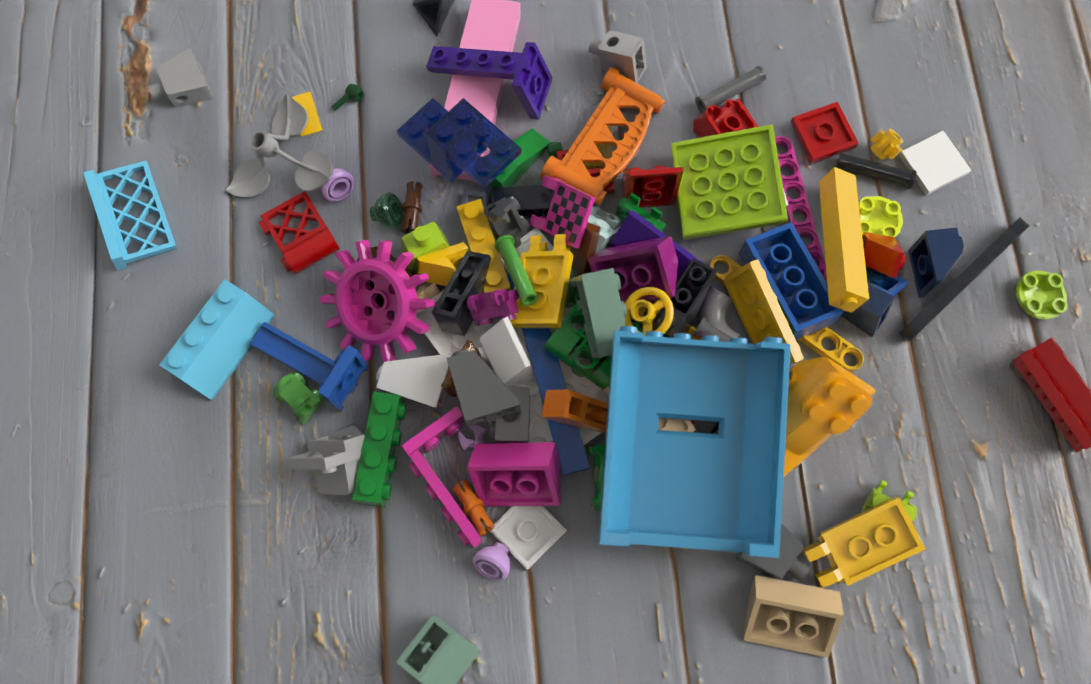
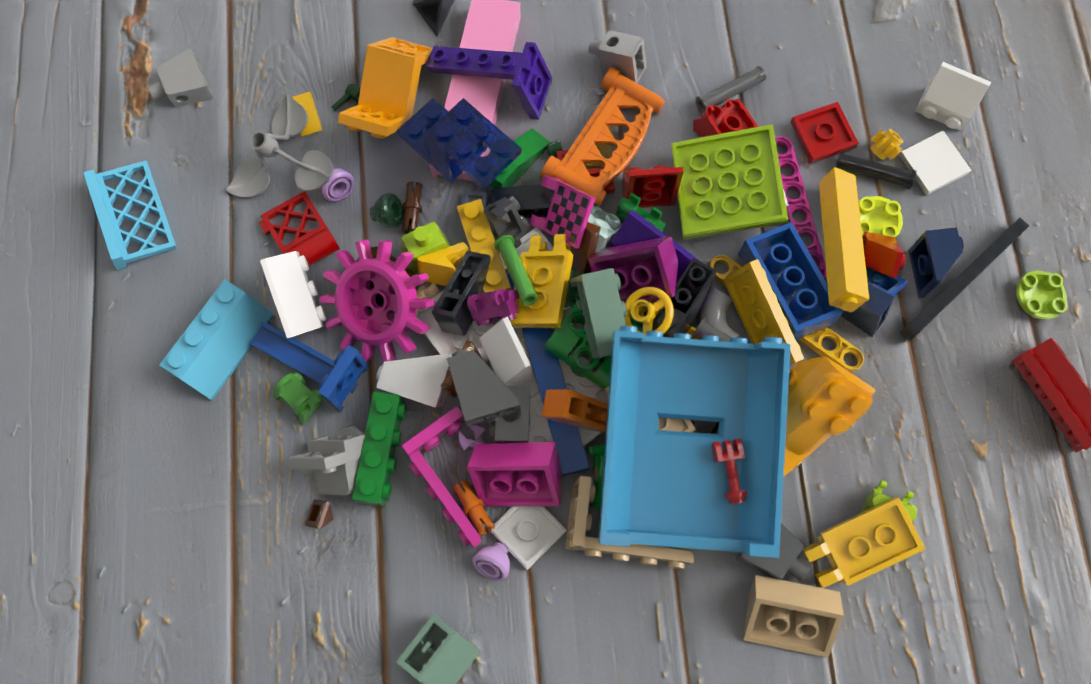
(293, 293): none -> white slope
(319, 514): none -> reddish brown slope
(387, 87): none -> light orange bracket
(580, 522): none -> tan bracket
(729, 458): none -> red hinge
(952, 96): none -> white slope

